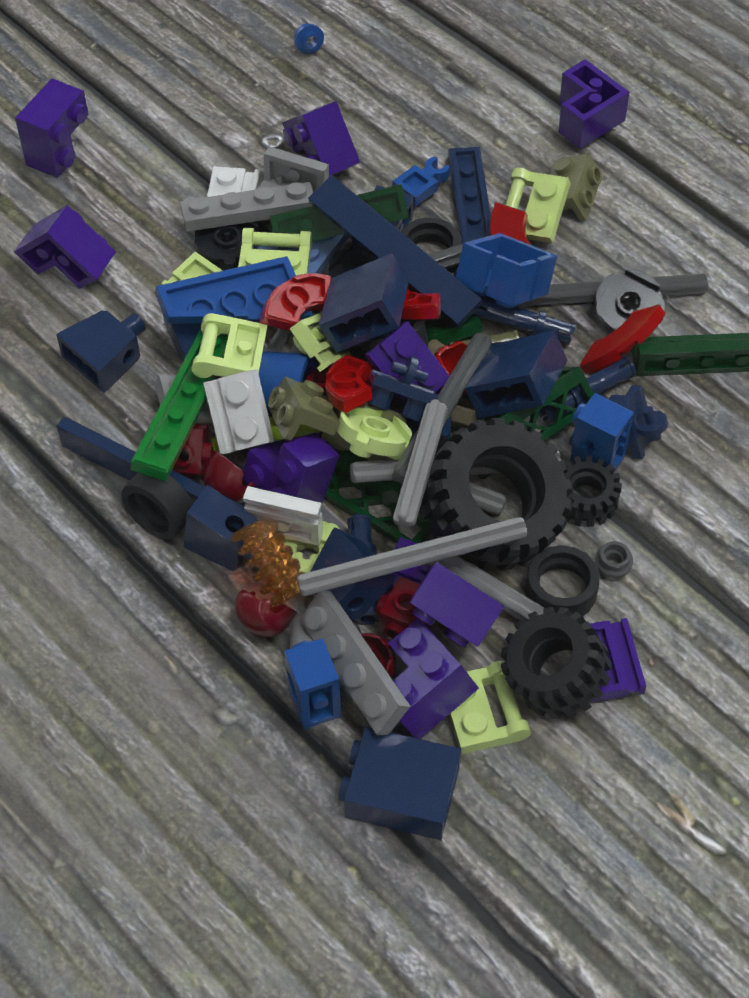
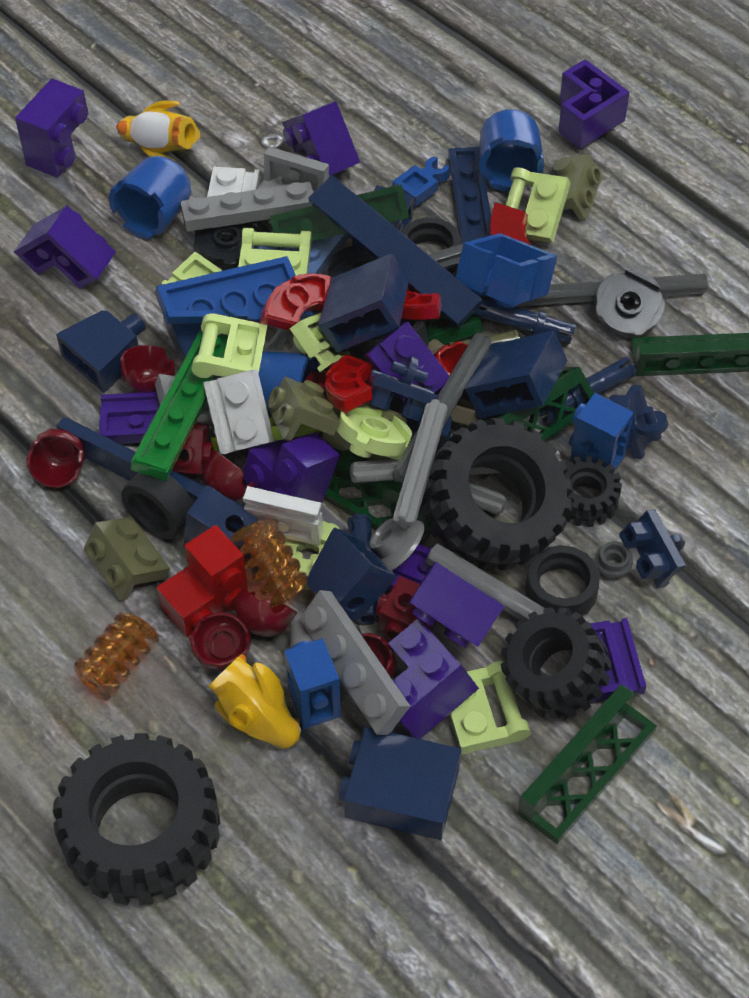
(55, 458): none -> dark red hair
(112, 652): none -> clear orange piece
(124, 555): none -> olive bracket
(127, 415): none -> dark purple plate
(129, 769): none -> black tyre
(142, 366): none -> dark red hair
(150, 196): none -> blue cylinder
(159, 129): none -> animal
(208, 582): none -> red brick
(219, 640): none -> dark red hair
(255, 703): none -> yellow animal
(303, 33): blue plate -> none
(395, 543): none -> light grey piece
(411, 556): light grey axle -> none
(508, 142): none -> blue cylinder
(575, 754): none -> dark green fence
(623, 339): red tile -> none
(656, 548): none -> dark blue hips

